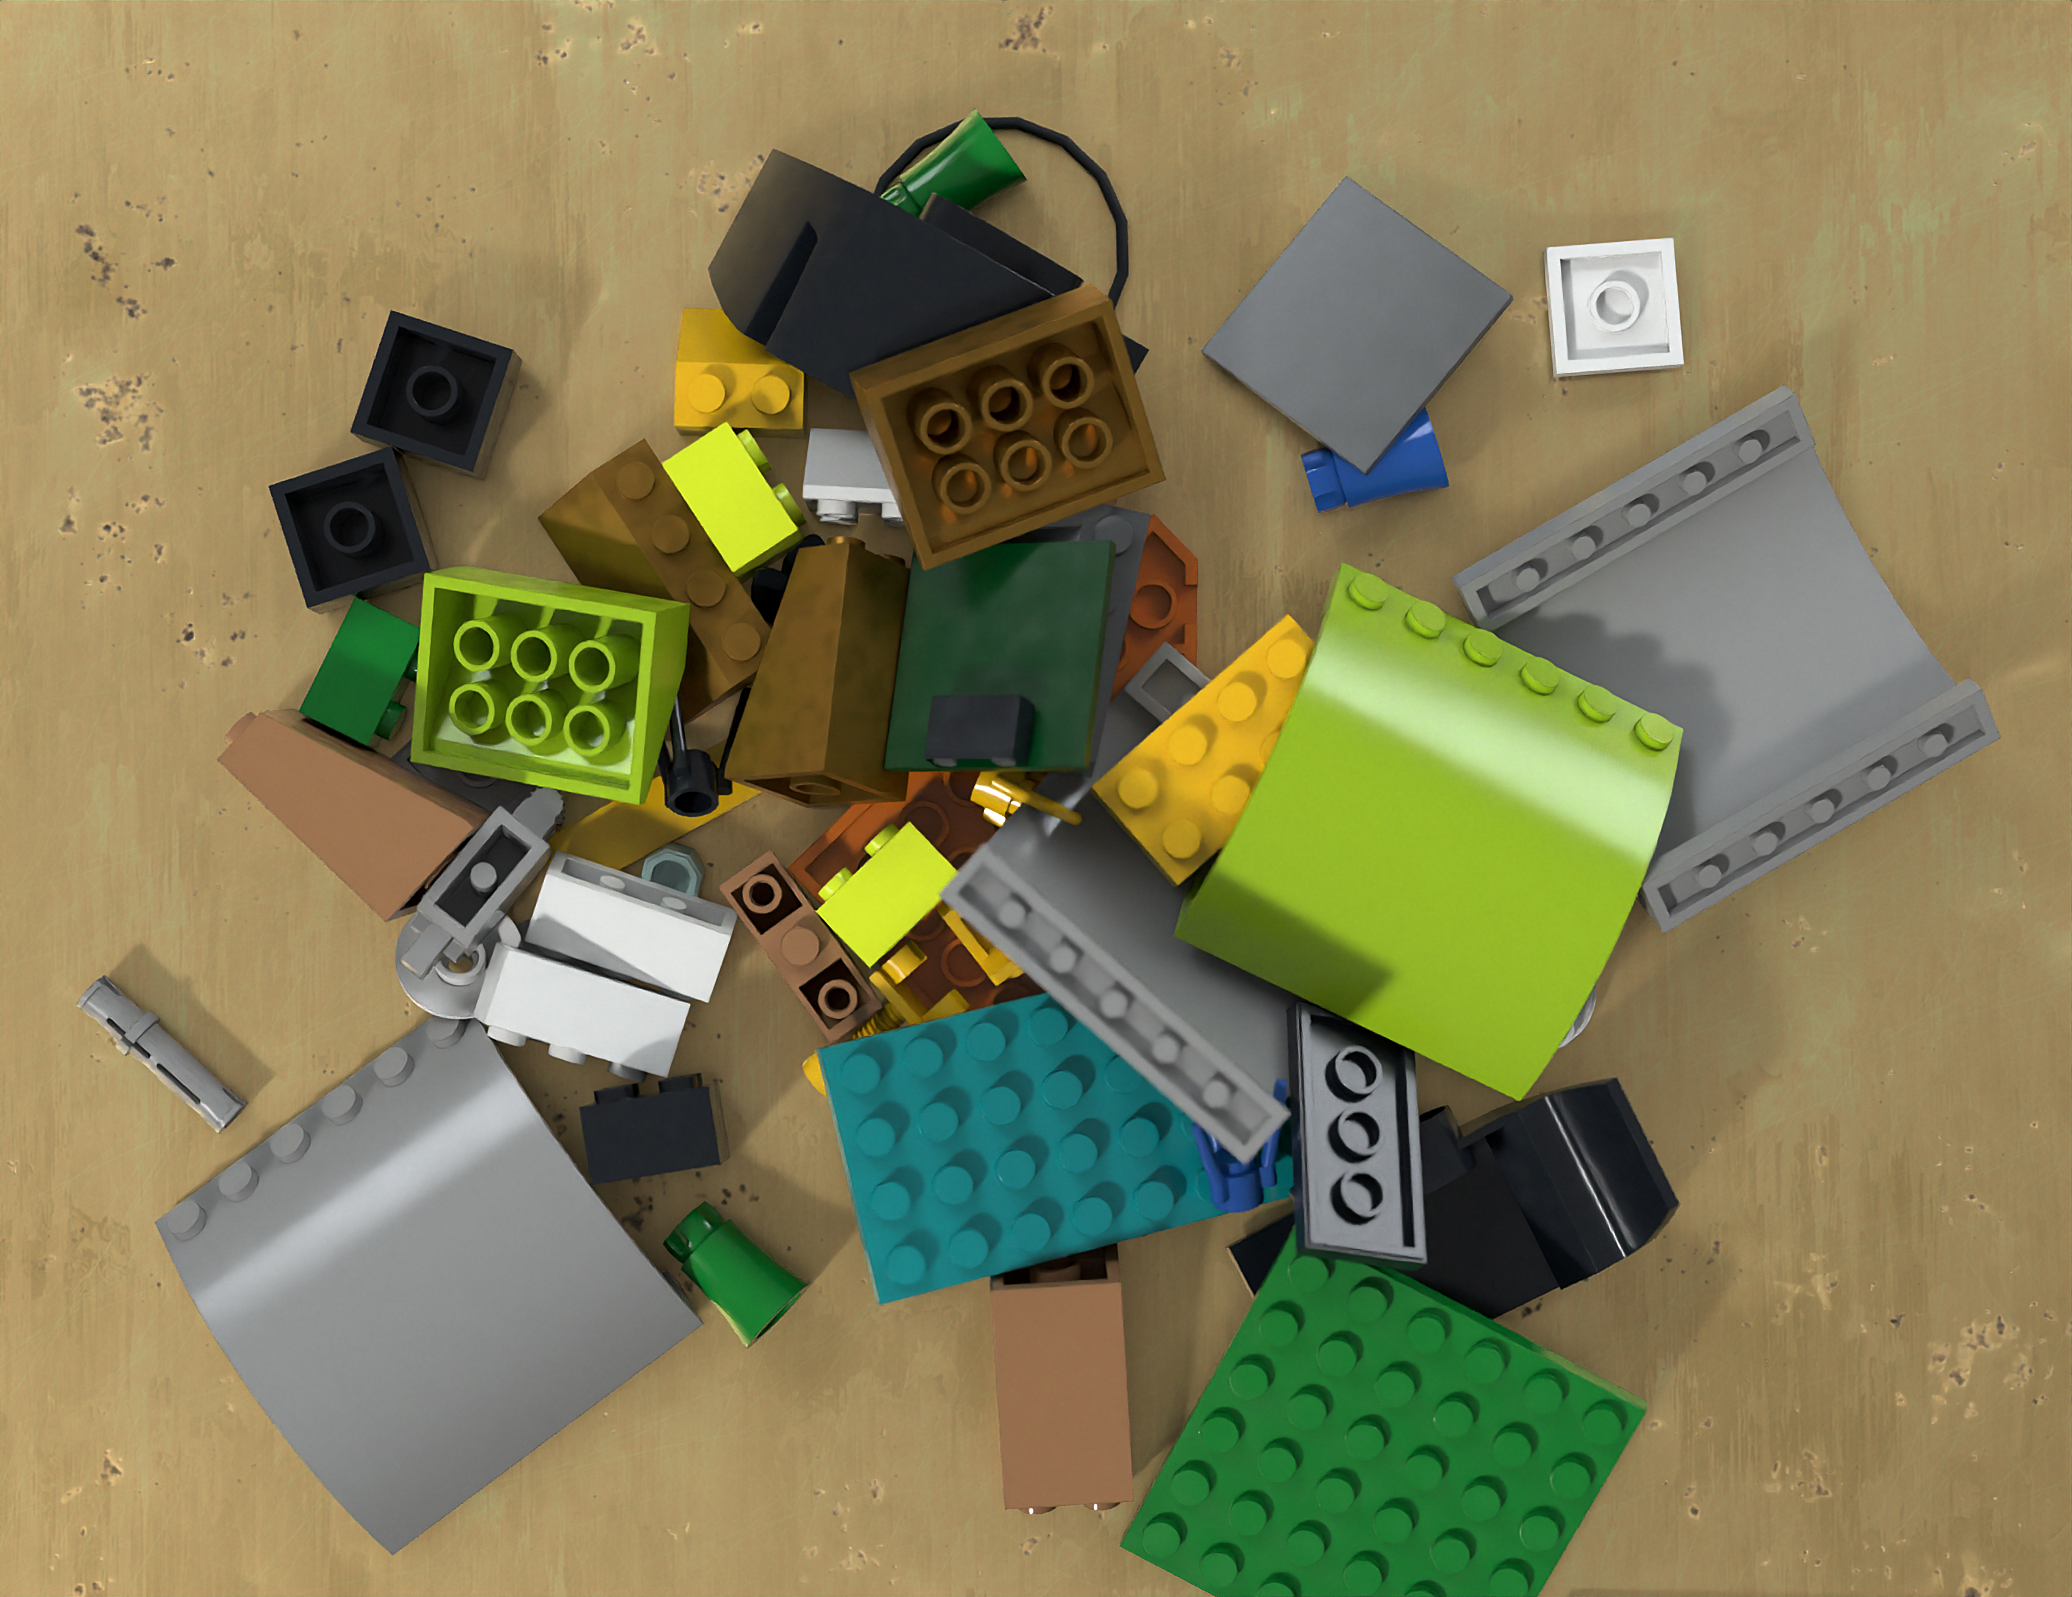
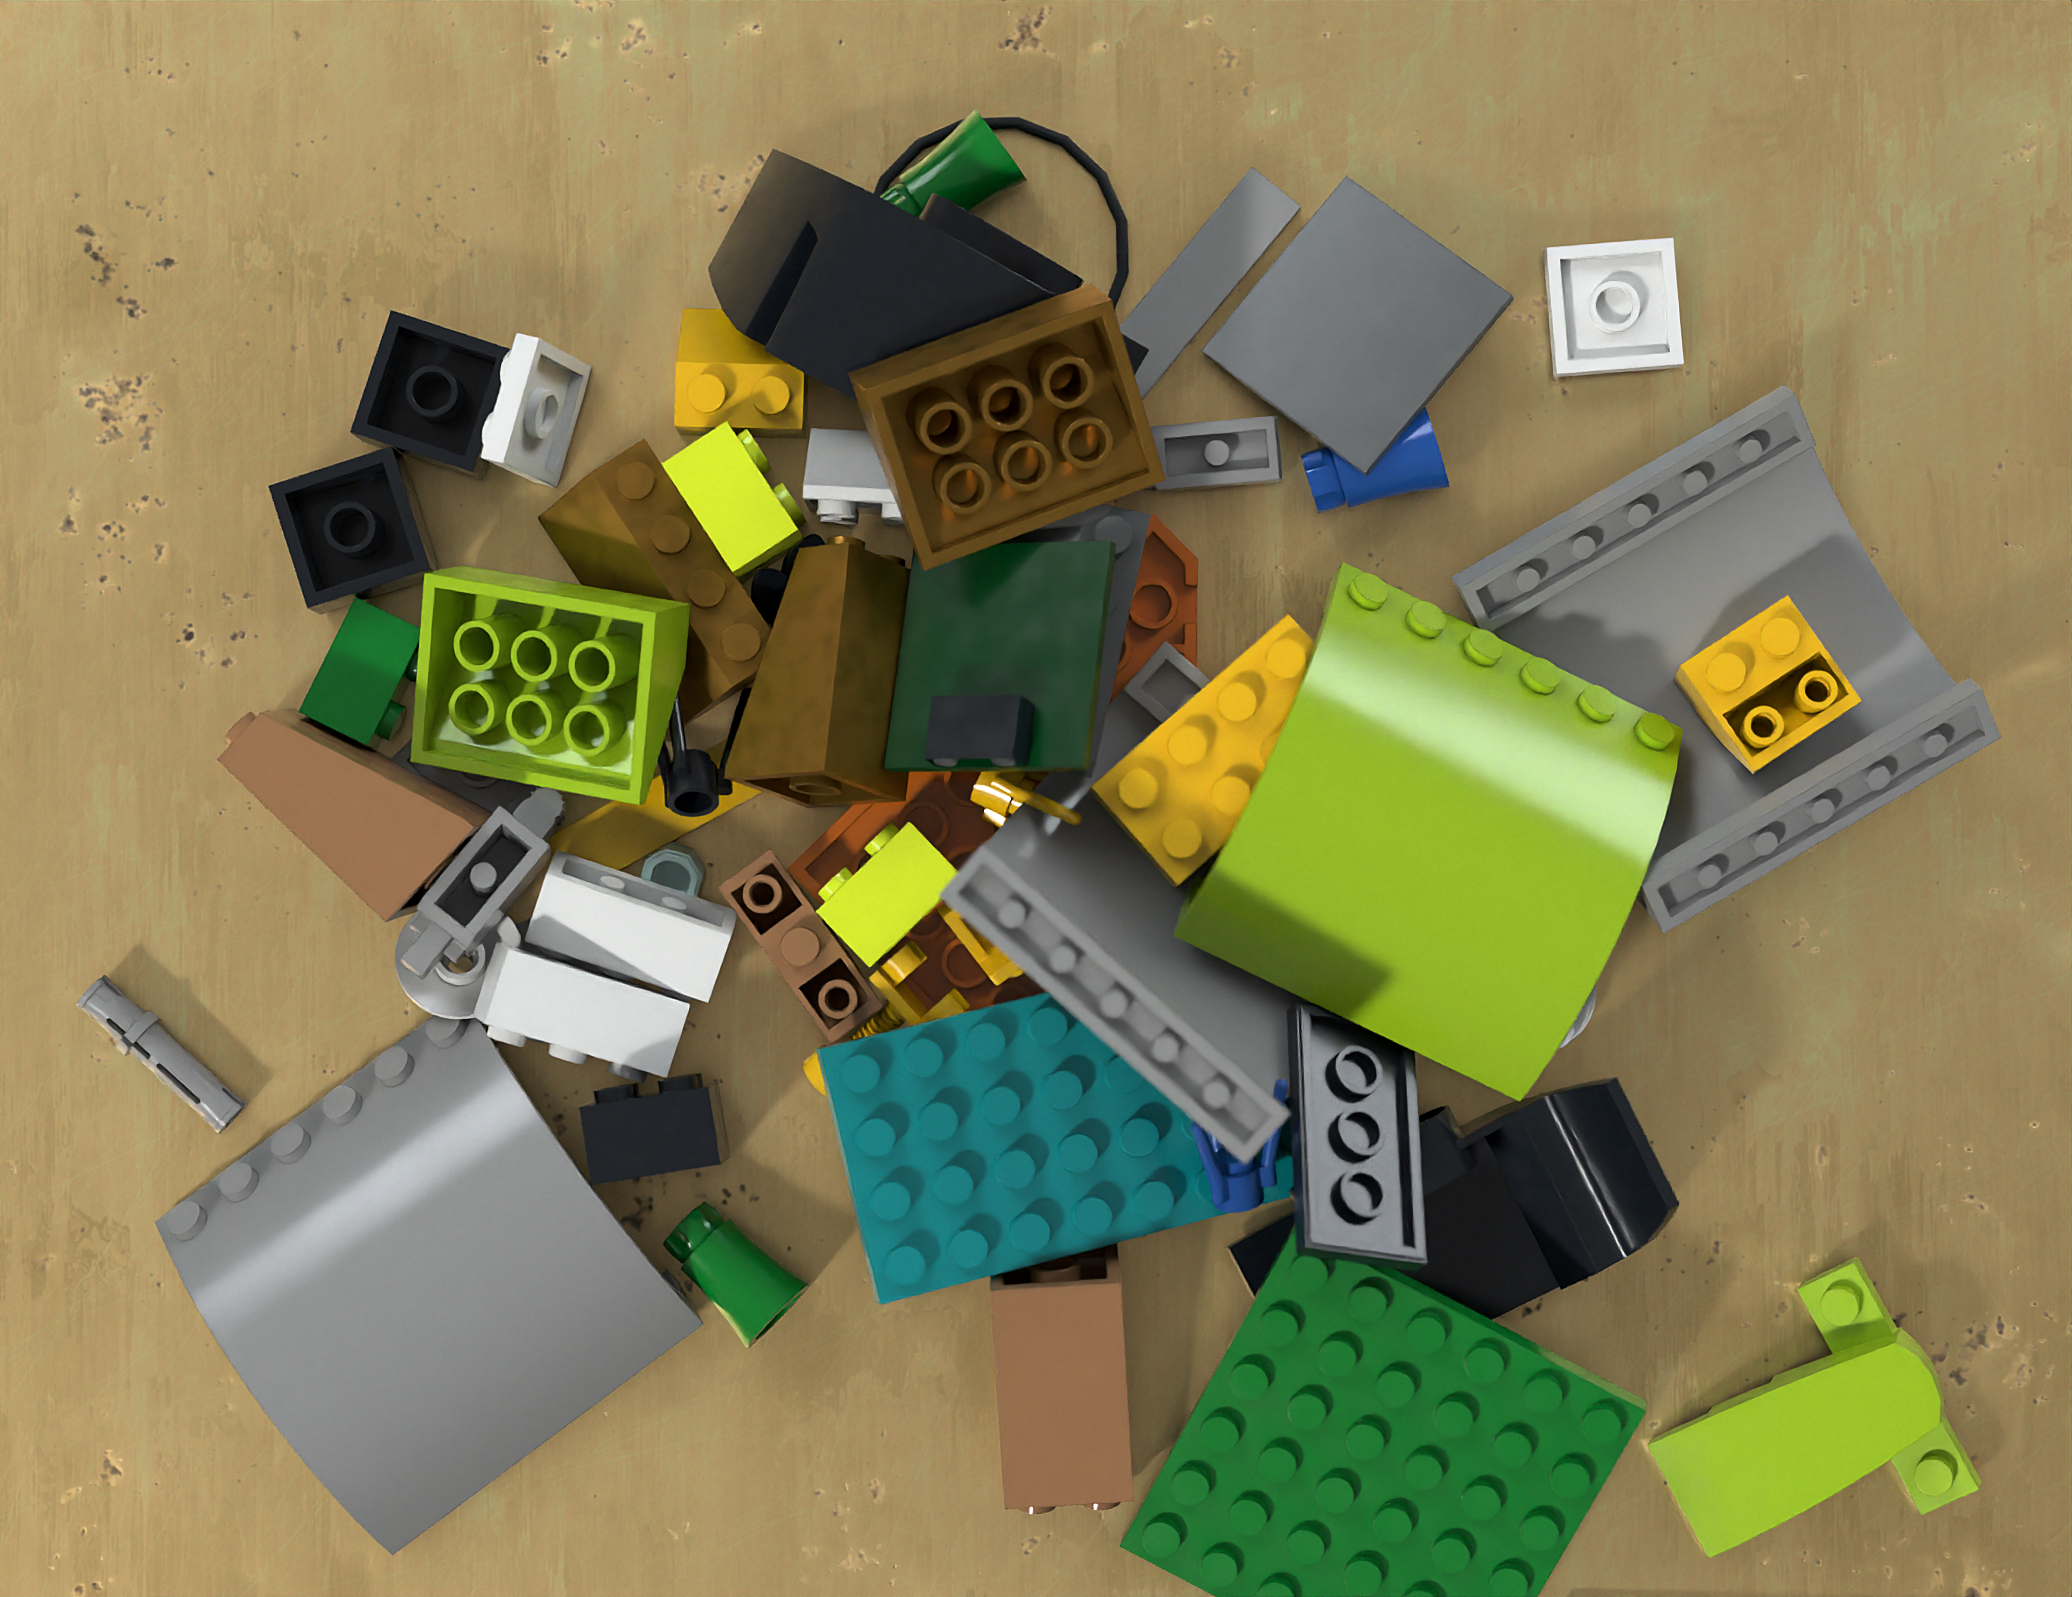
(535, 410): none -> white plate
(1206, 273): none -> light grey tile
(1218, 453): none -> light grey hinge
(1766, 686): none -> yellow slope
(1819, 1425): none -> lime slope

